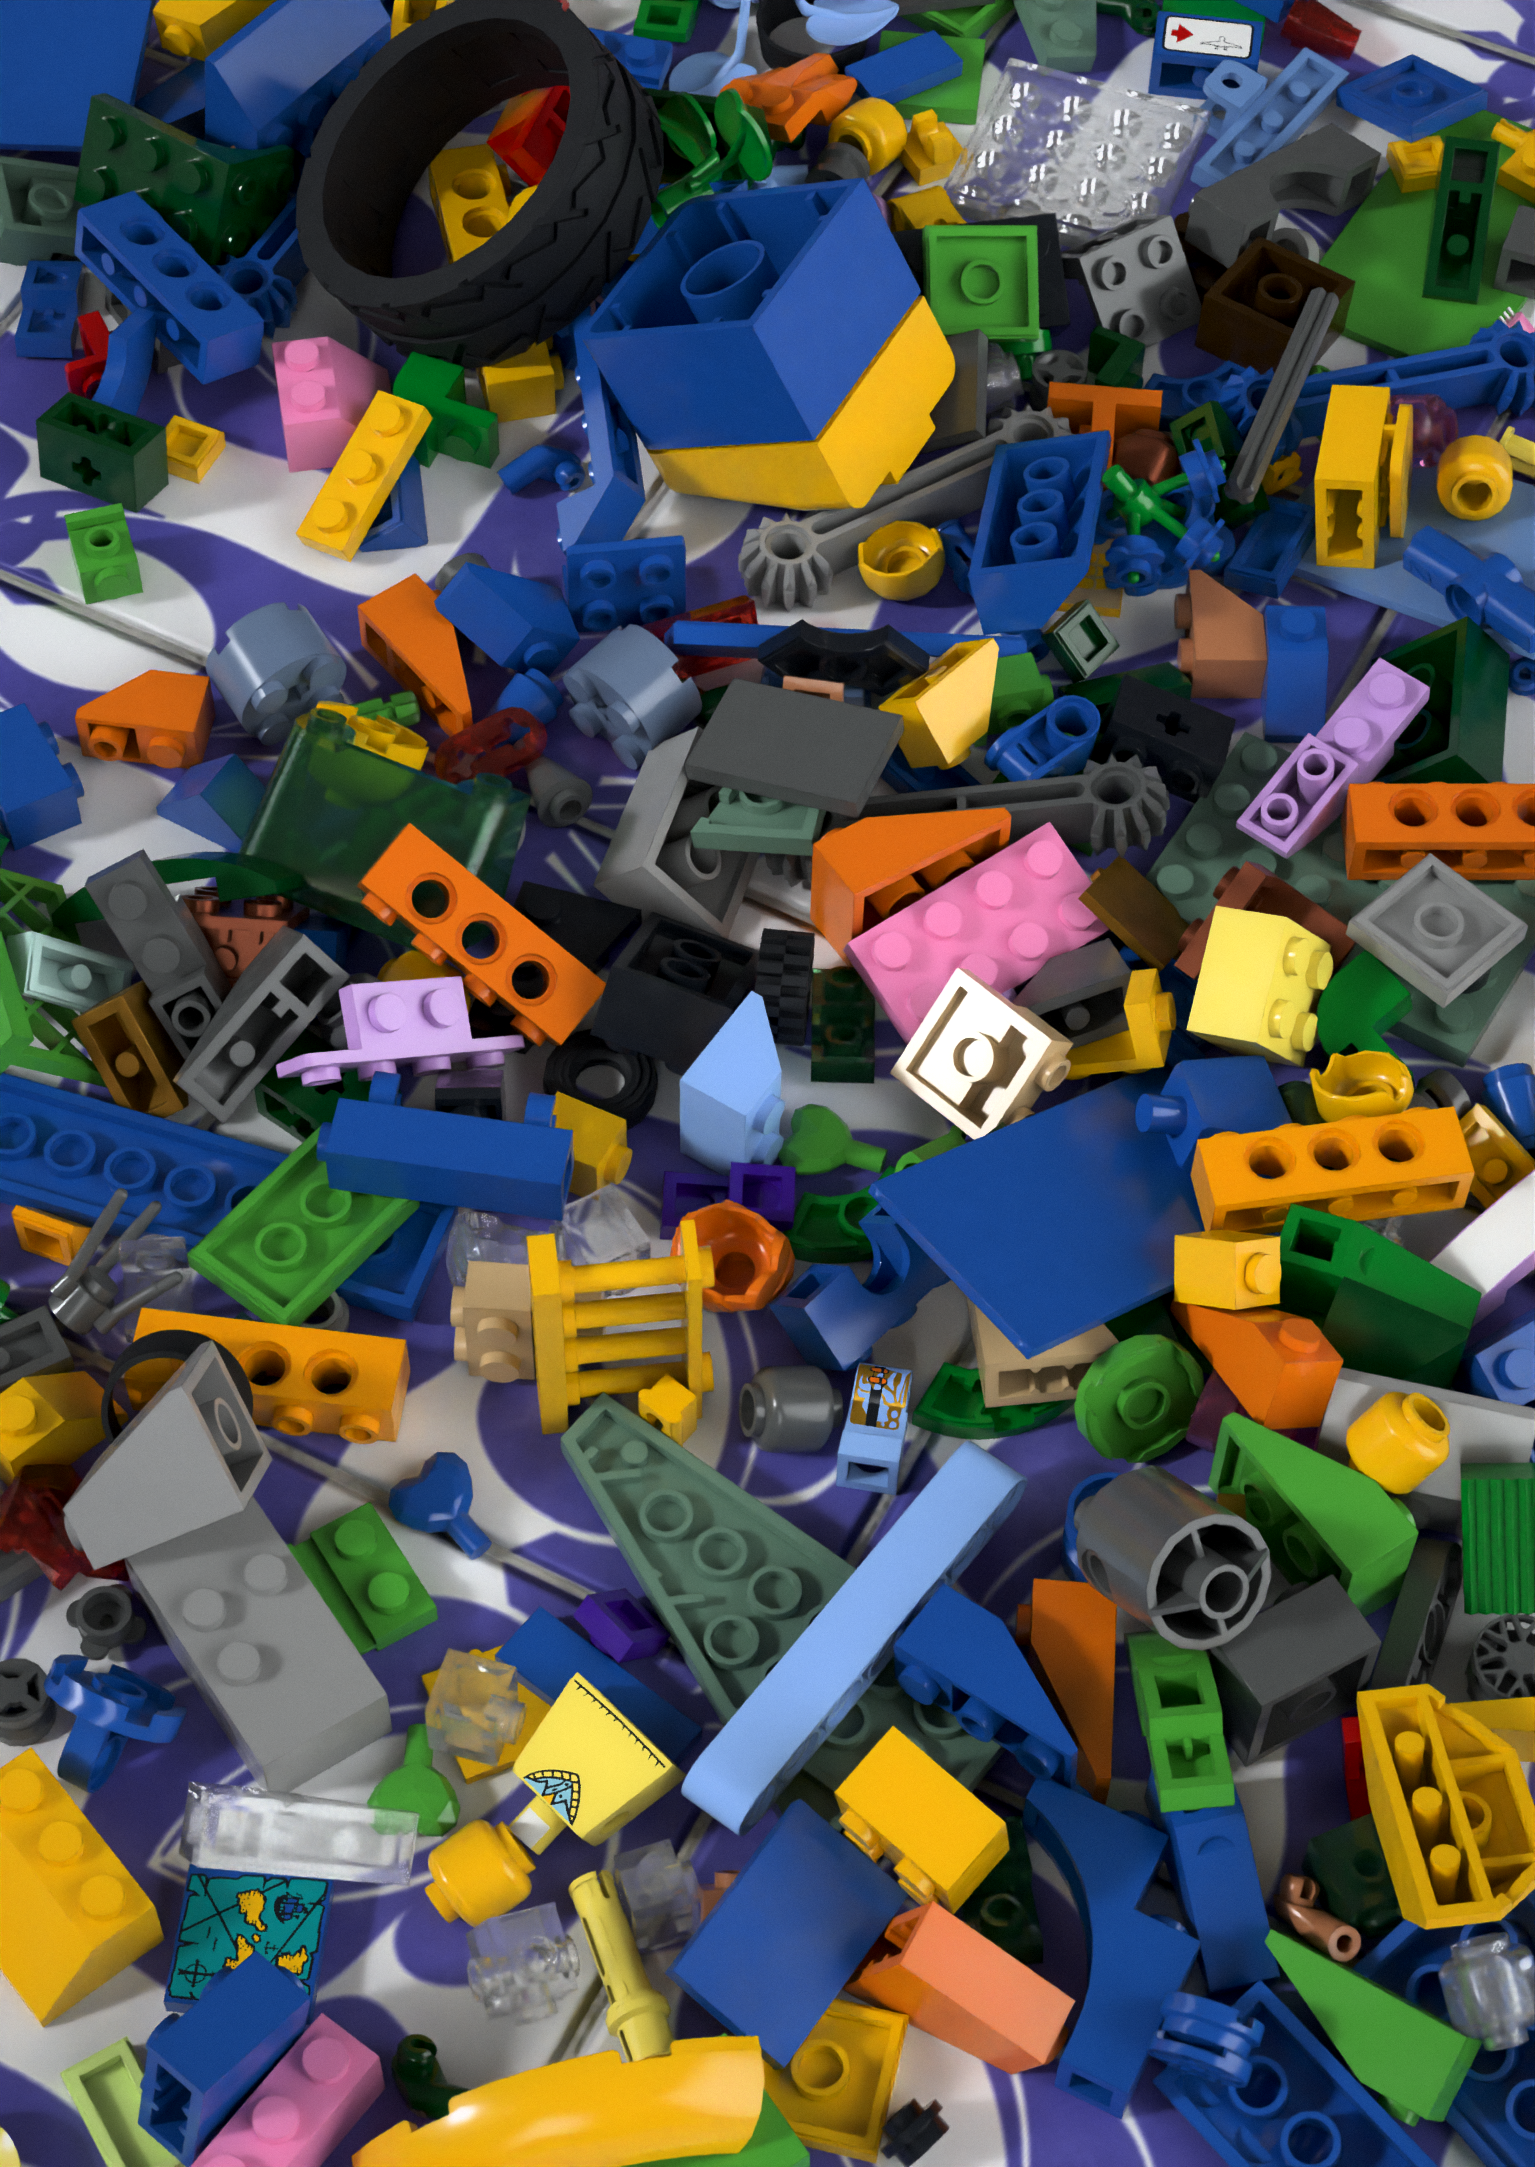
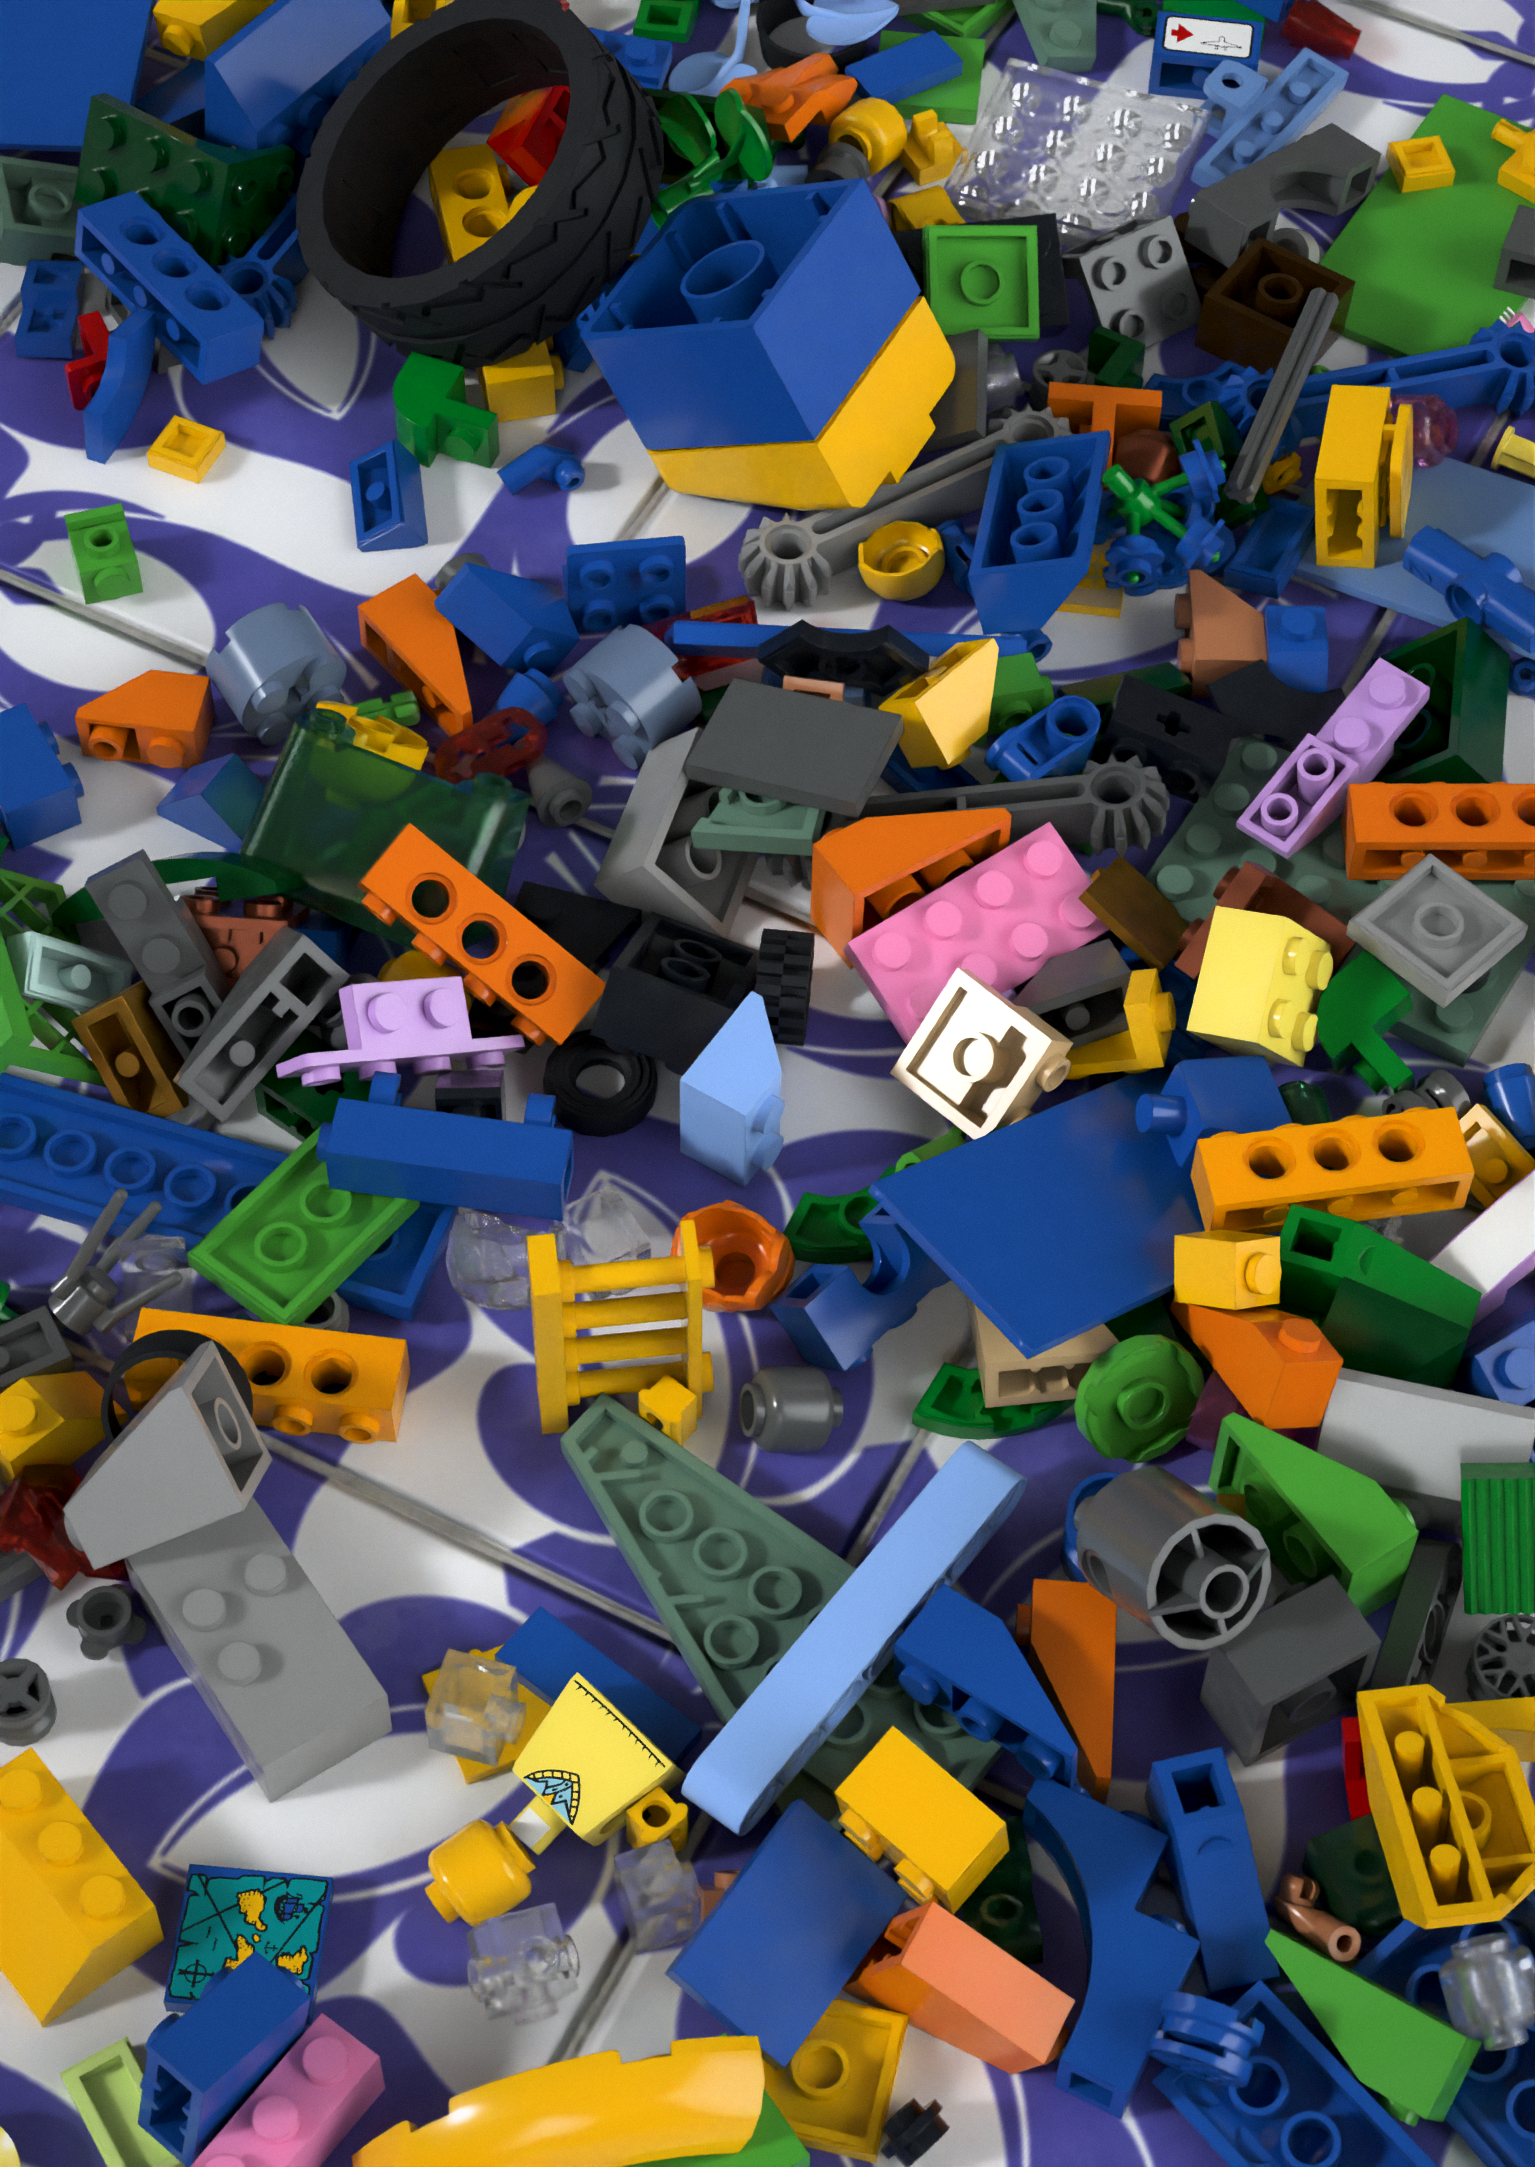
(48, 1234): light orange slope -> none
(102, 452): dark green brick -> none
(107, 1714): blue tile -> none
(296, 1835): clear slope -> none
(322, 398): bright pink slope -> none
(364, 475): yellow plate -> none
(365, 1580): bright green plate -> none
(419, 1787): bright green rock -> none
(421, 2078): dark green arm -> none
(440, 1502): blue rock -> none
(496, 1321): tan plate -> none
(598, 1143): yellow brick -> none
(618, 492): blue slope -> none
(621, 1626): dark purple plate -> none
(636, 2010): light yellow pin -> none
(665, 1822): none -> yellow piece
(758, 1187): dark purple slope -> none
(824, 1143): bright green rock -> none
(842, 1027): clear green slope -> none
(875, 1428): light blue leg -> none
(1027, 352): green tile -> none
(1080, 641): dark green tile -> none
(1181, 1723): bright green slope -> none
(1269, 707): none -> black tile
(1362, 1085): yellow hair -> none
(1399, 1441): yellow head -> none
(1412, 98): blue tile -> none
(1460, 219): dark green slope -> none
(1474, 478): yellow head -> none

